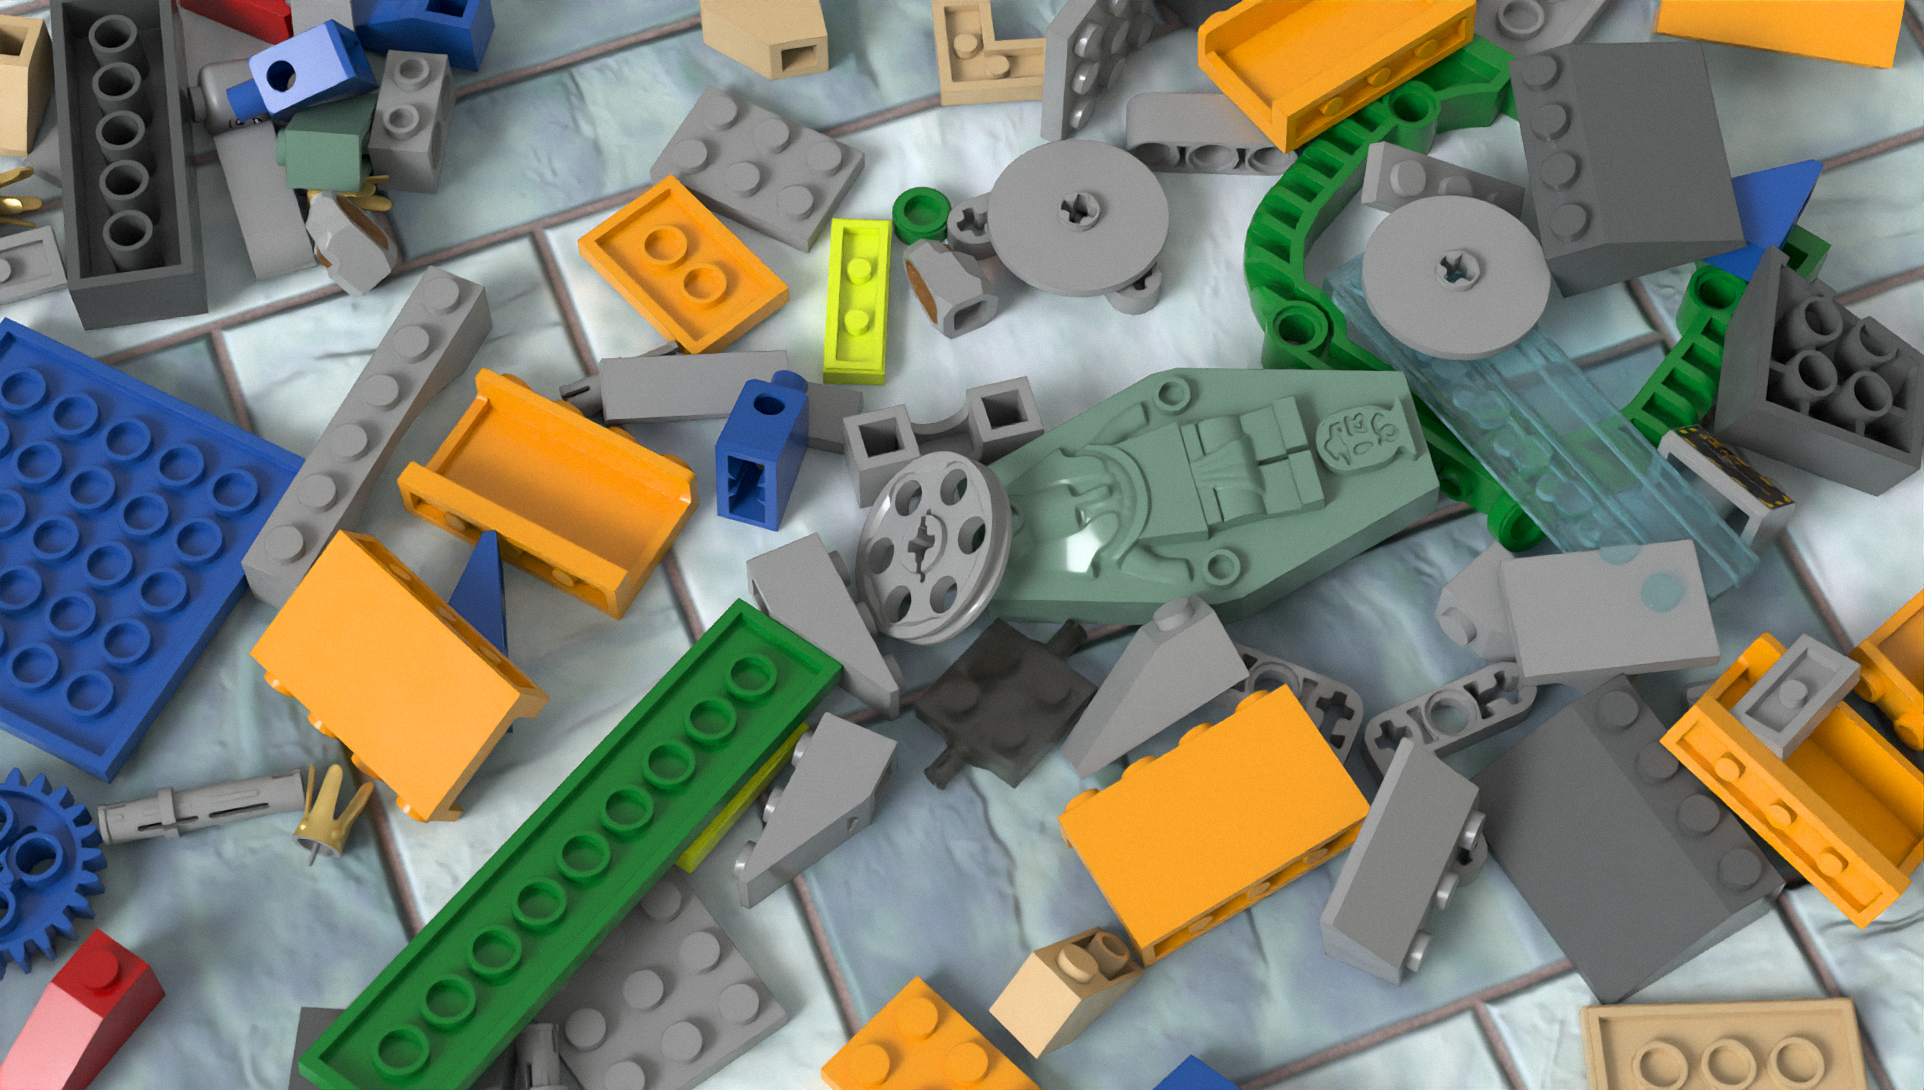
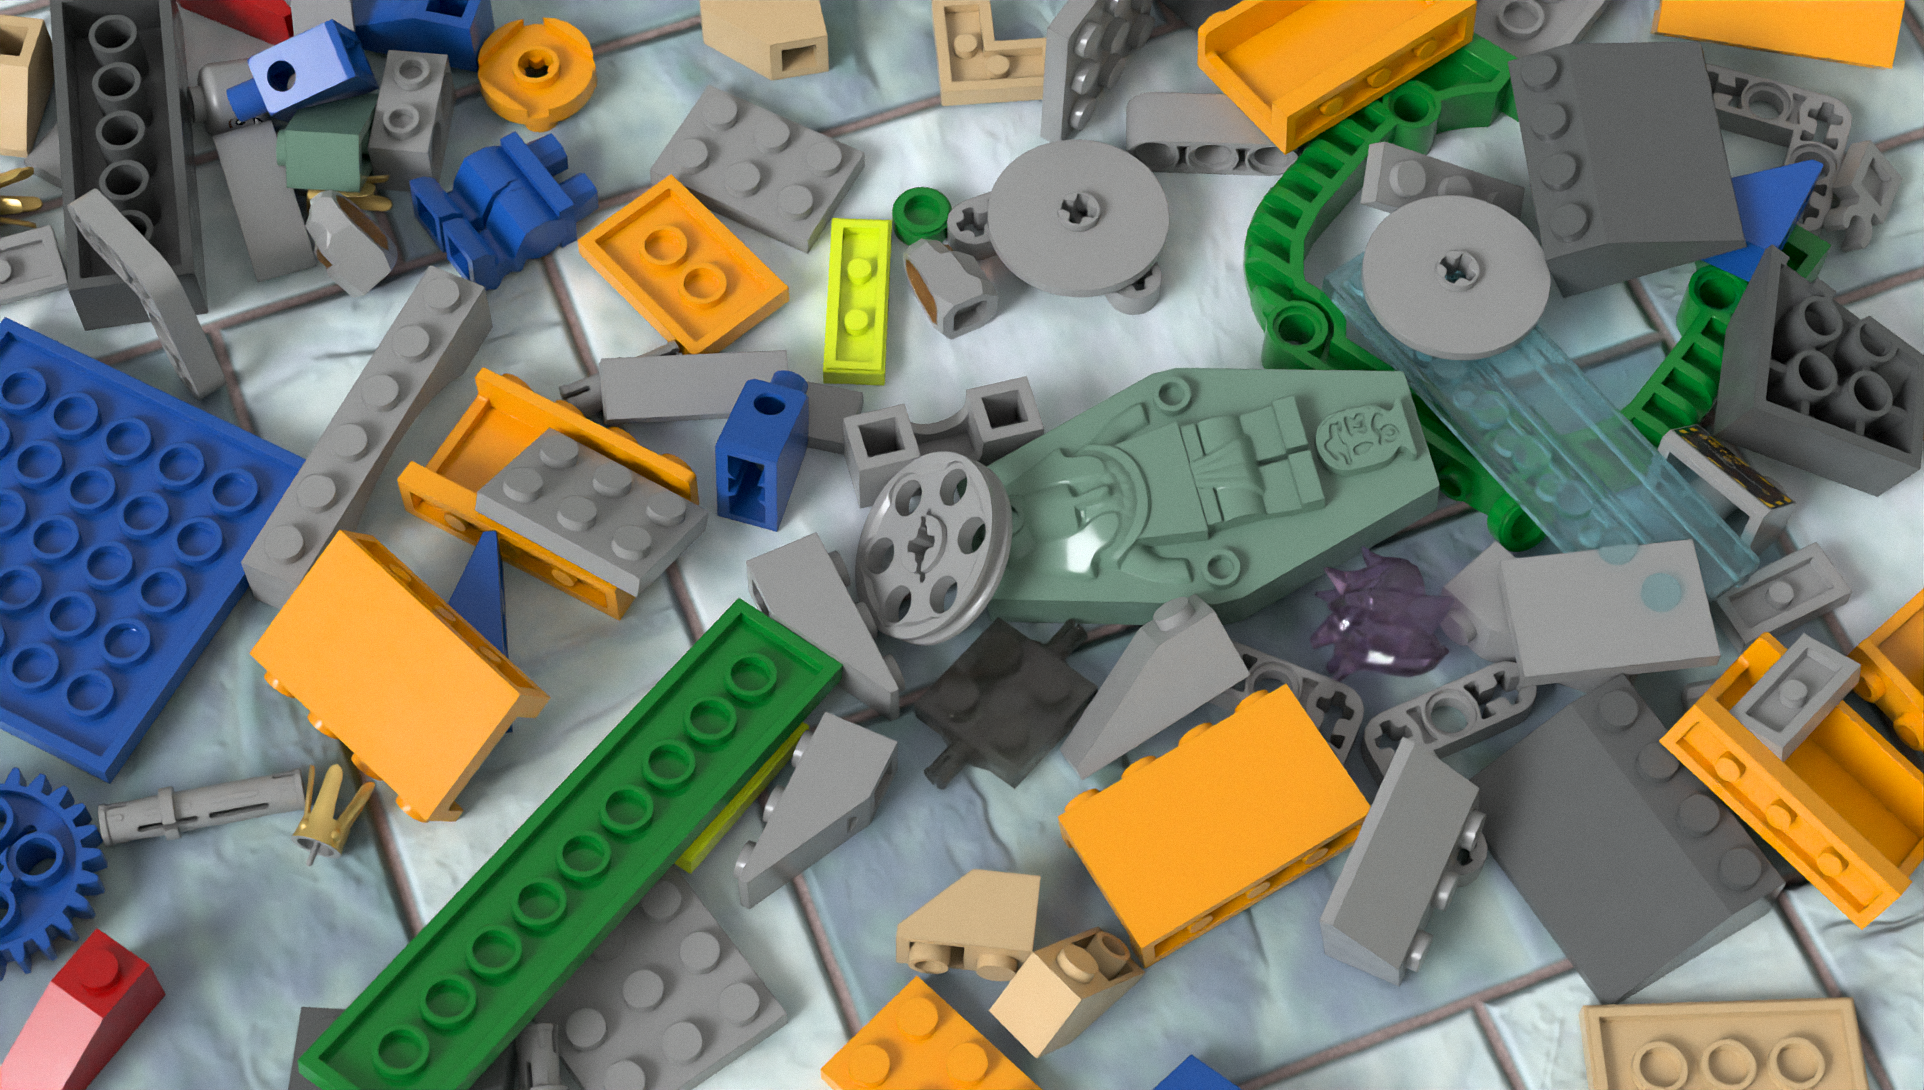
(157, 288): none -> light grey beam
(513, 203): none -> blue hips
(540, 100): none -> light orange plate
(592, 511): none -> light grey plate
(973, 925): none -> tan slope
(1381, 619): none -> clear purple hair
(1781, 597): none -> light grey plate
(1792, 128): none -> light grey beam
(1866, 193): none -> light grey plate

